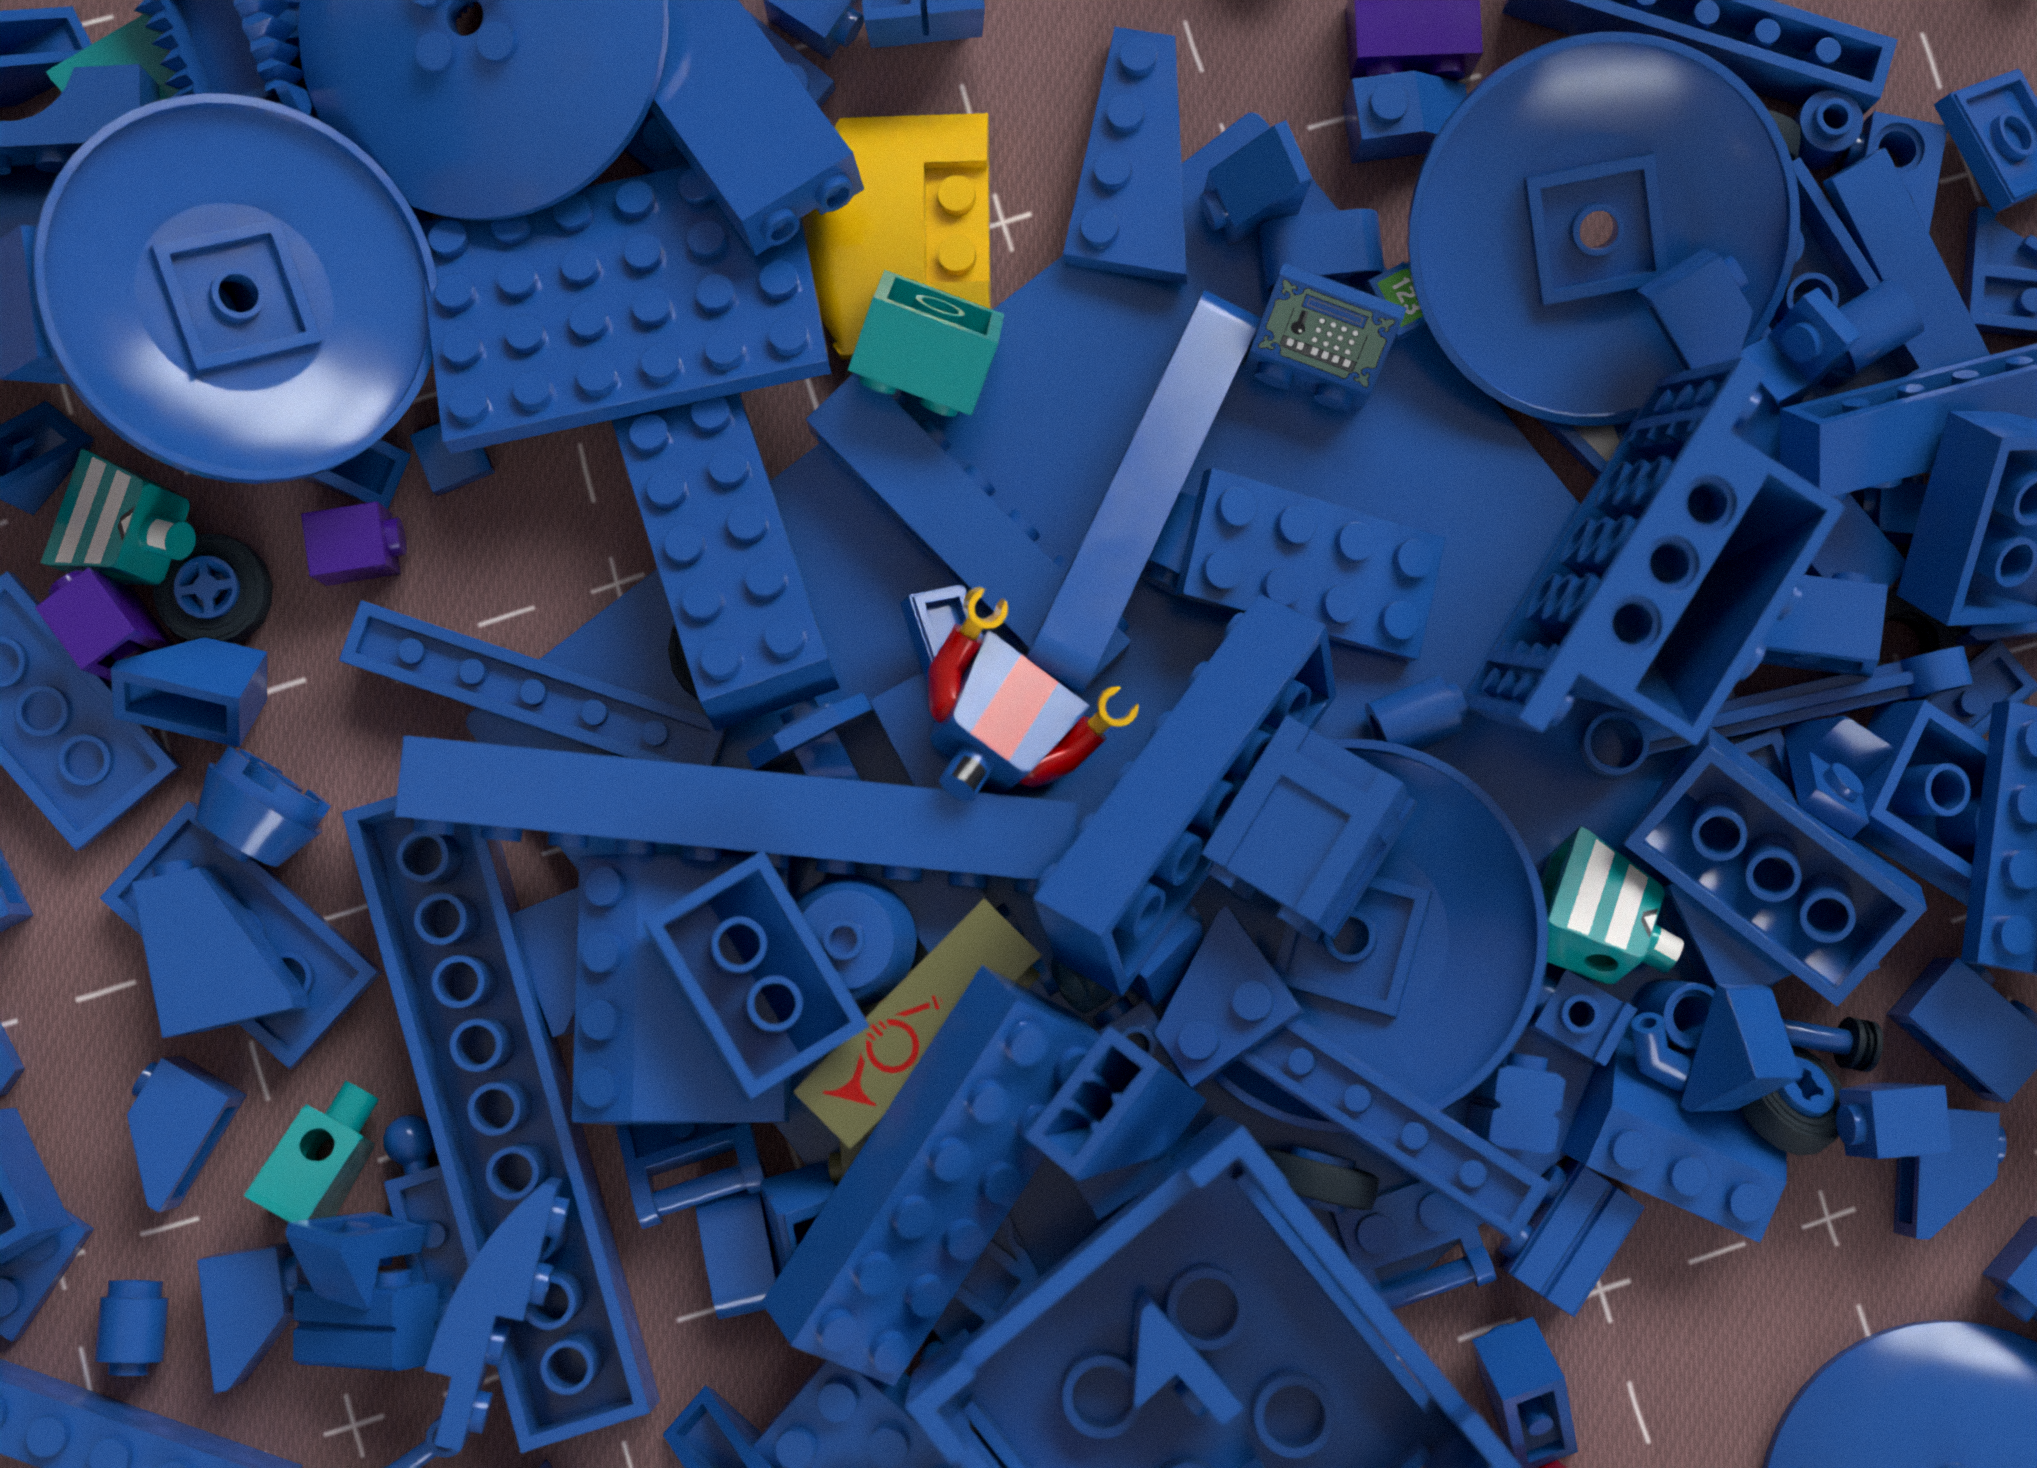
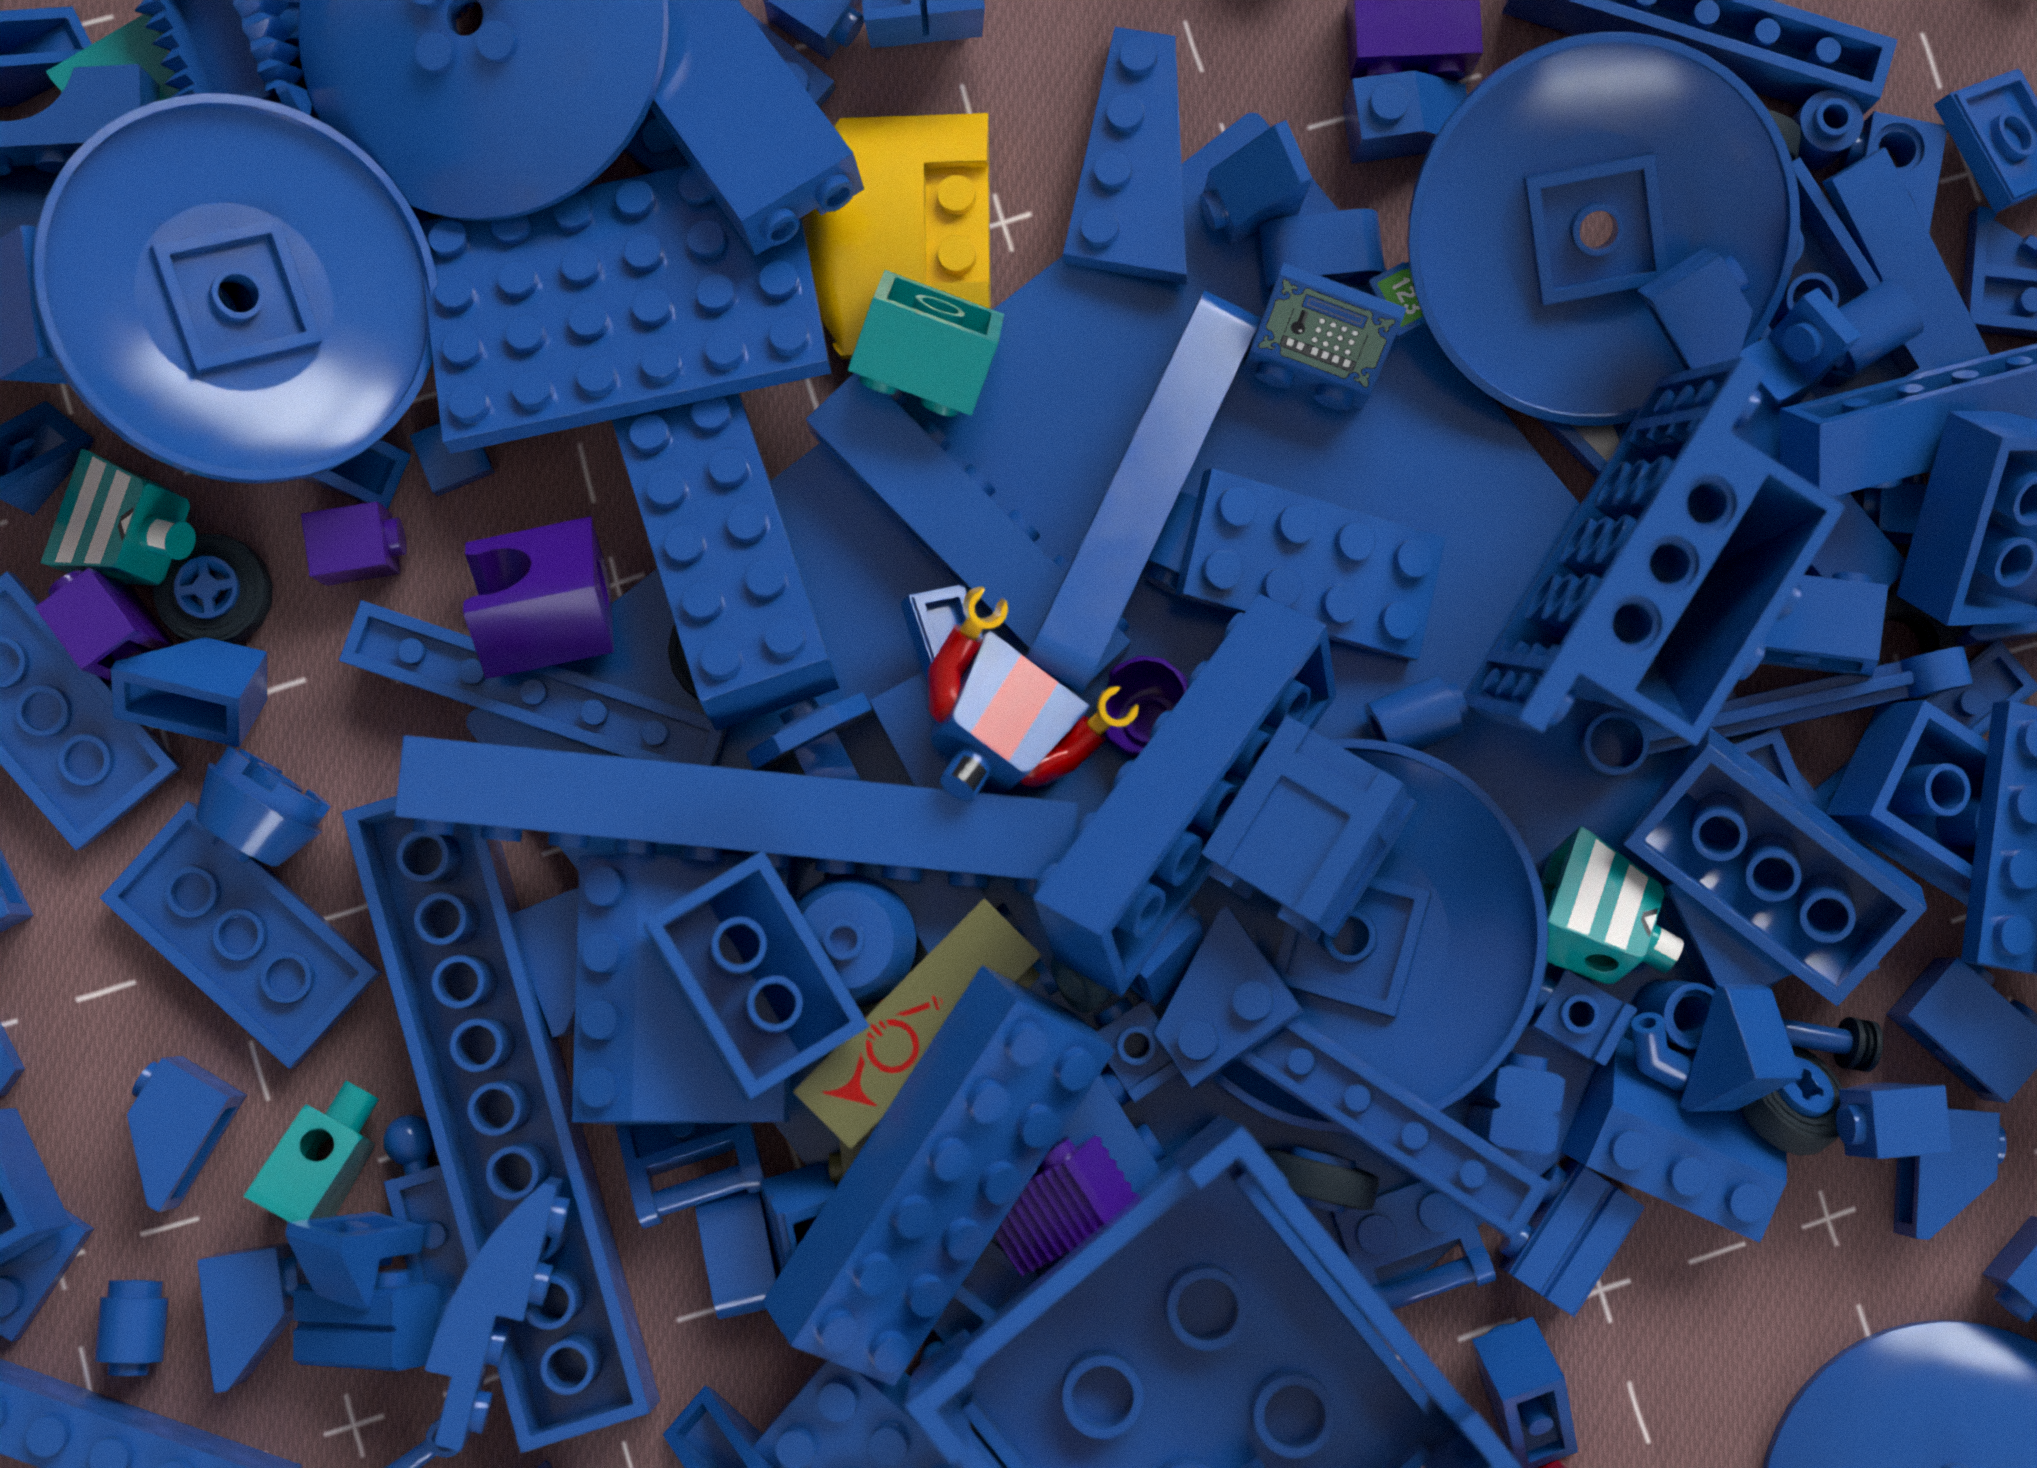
(208, 954): blue slope -> none
(539, 598): none -> dark purple piece
(1063, 1203): none -> dark purple brick
(1114, 1110): blue slope -> none
(1150, 684): none -> dark purple hair
(1163, 1352): blue slope -> none
(1828, 766): blue slope -> none

